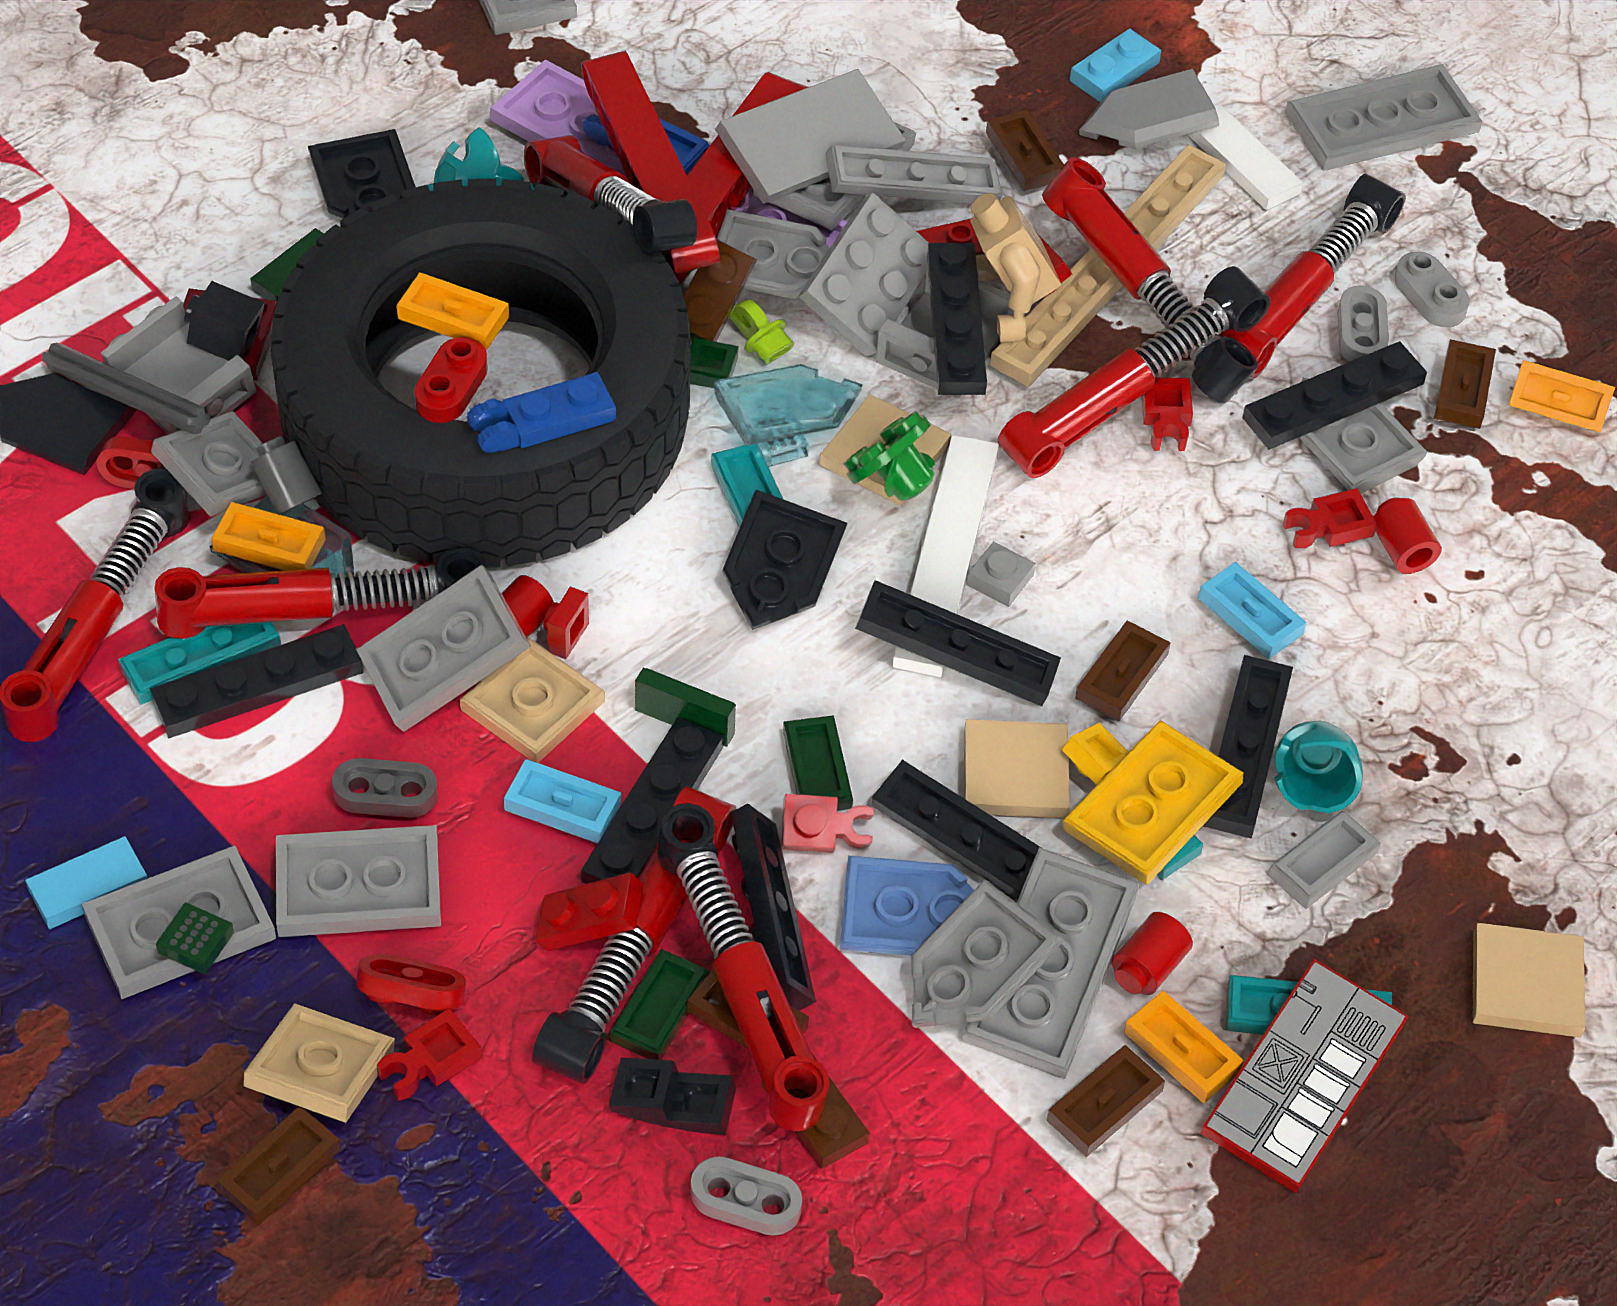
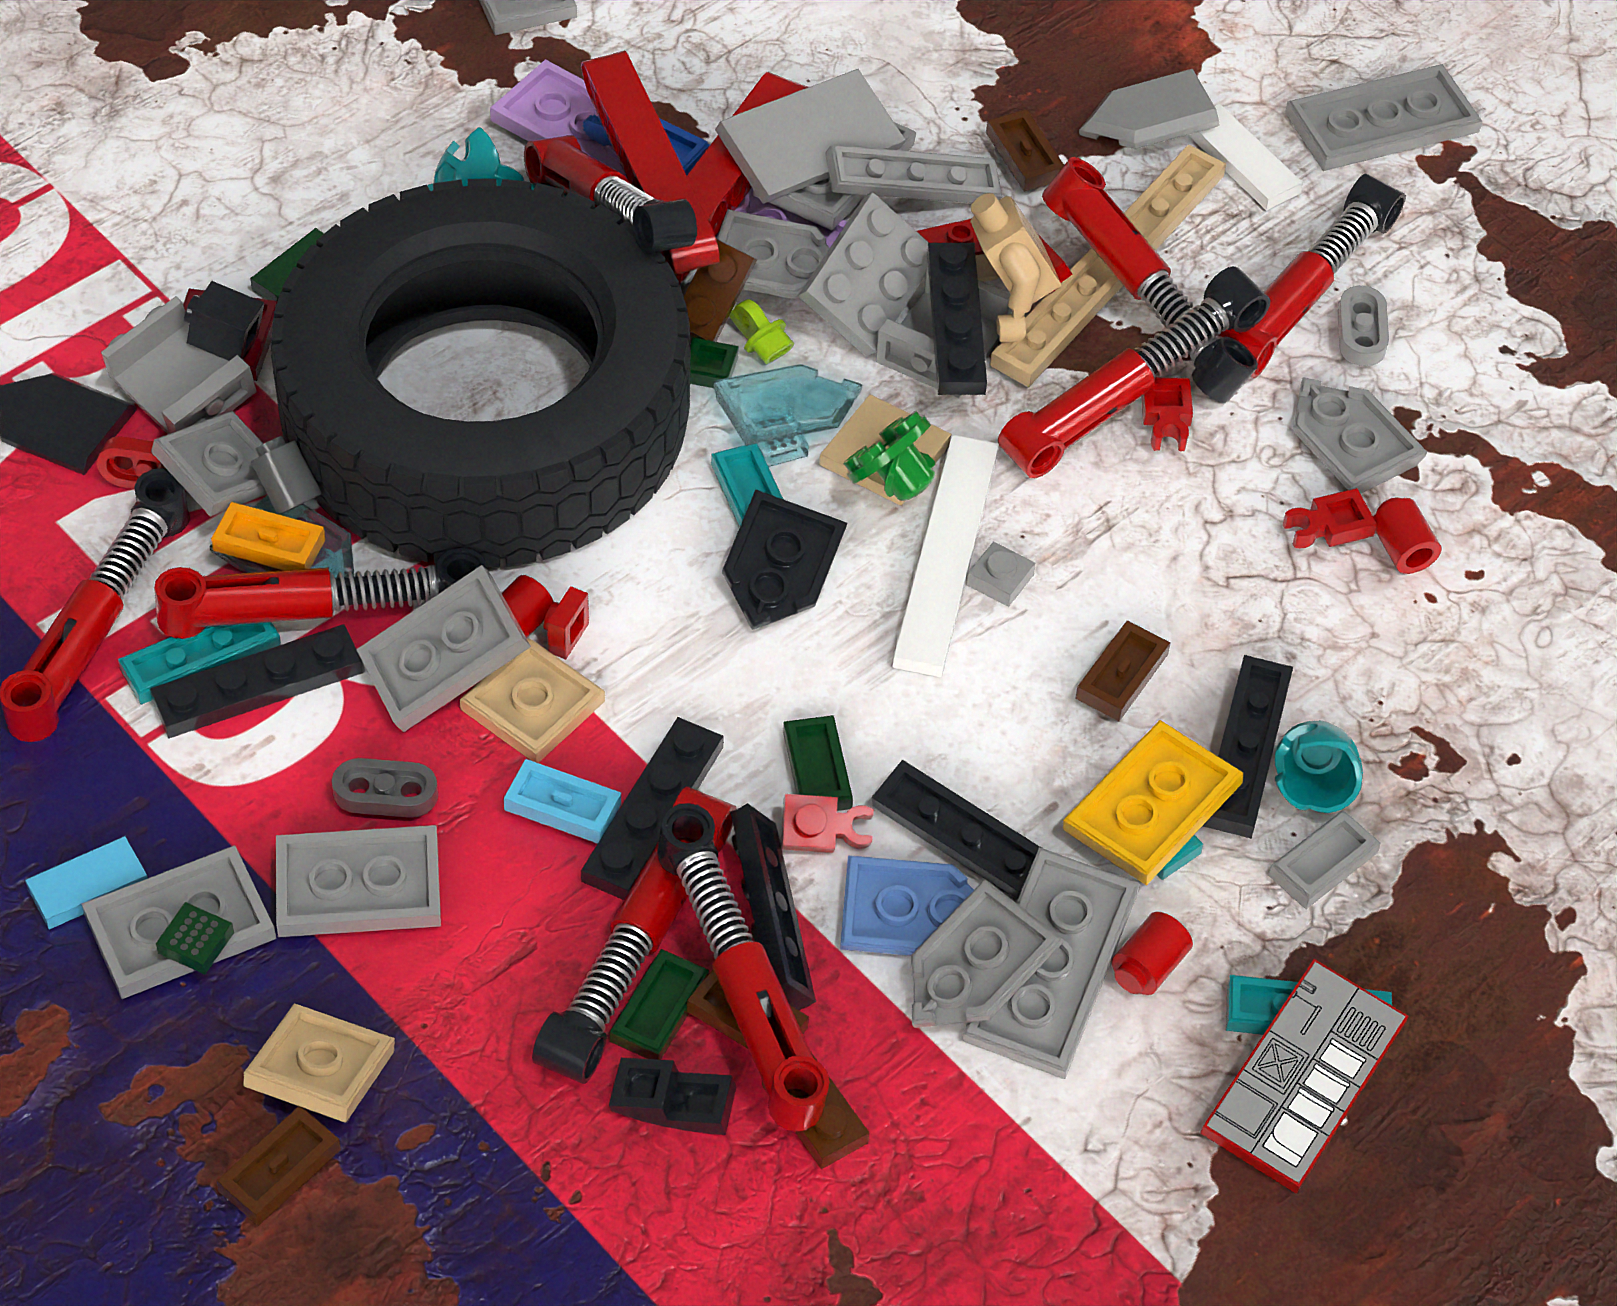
(126, 388): dark grey axle -> none
(360, 171): black tile -> none
(410, 982): red plate -> none
(434, 1050): red plate -> none
(452, 310): light orange plate -> none
(456, 370): red plate -> none
(542, 414): blue hinge -> none
(589, 911): red plate -> none
(669, 698): dark green tile -> none
(748, 1194): light grey plate -> none
(958, 643): black plate -> none
(1017, 768): tan tile -> none
(1094, 752): yellow plate -> none
(1105, 1100): reddish brown plate -> none
(1115, 65): medium azure plate -> none
(1183, 1046): light orange plate -> none
(1252, 610): medium azure plate -> none
(1334, 395): black plate -> none
(1432, 289): light grey plate -> none
(1465, 384): reddish brown plate -> none
(1528, 980): tan tile -> none
(1561, 396): light orange plate -> none

